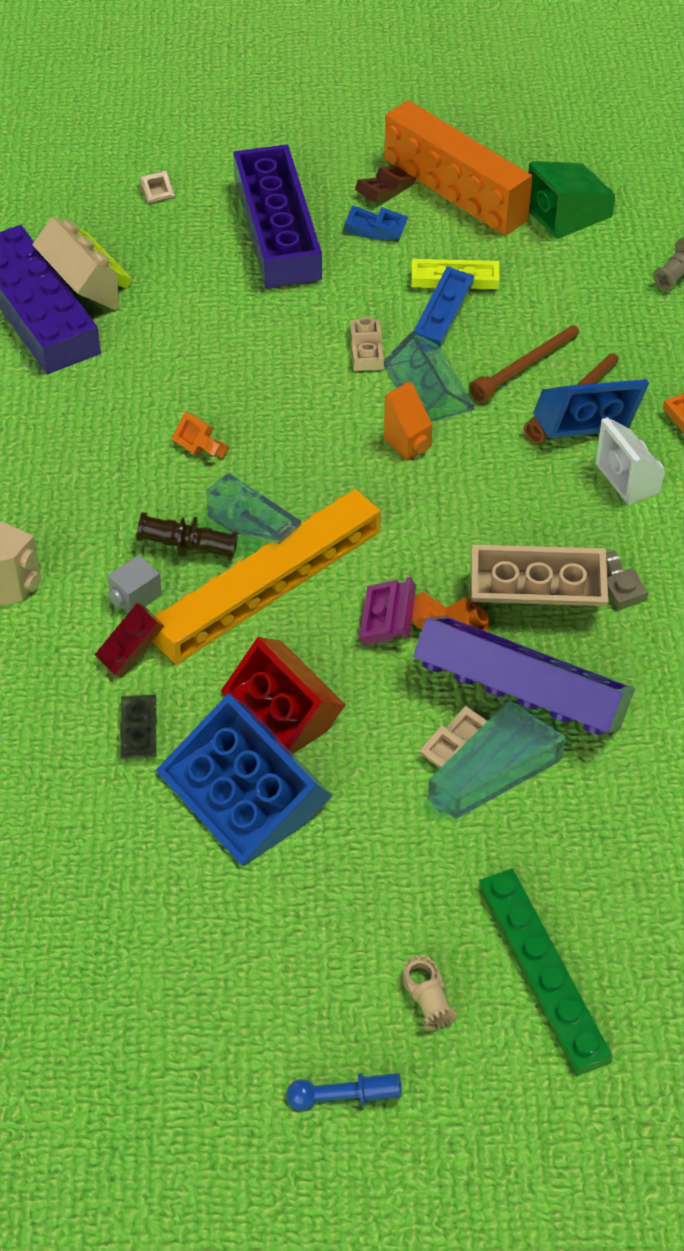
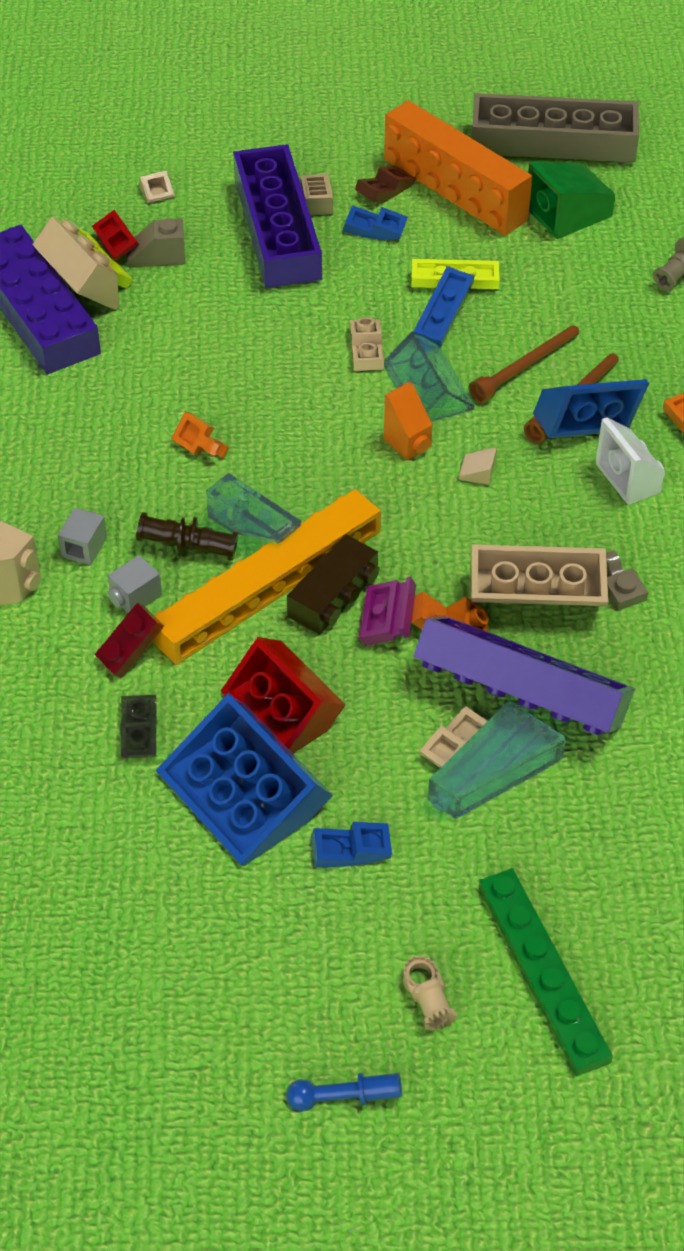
(82, 536): none -> light grey brick
(115, 235): none -> red slope
(159, 244): none -> dark tan slope
(317, 194): none -> tan slope
(333, 584): none -> dark brown brick
(352, 847): none -> blue slope
(479, 466): none -> tan slope
(557, 127): none -> dark tan brick

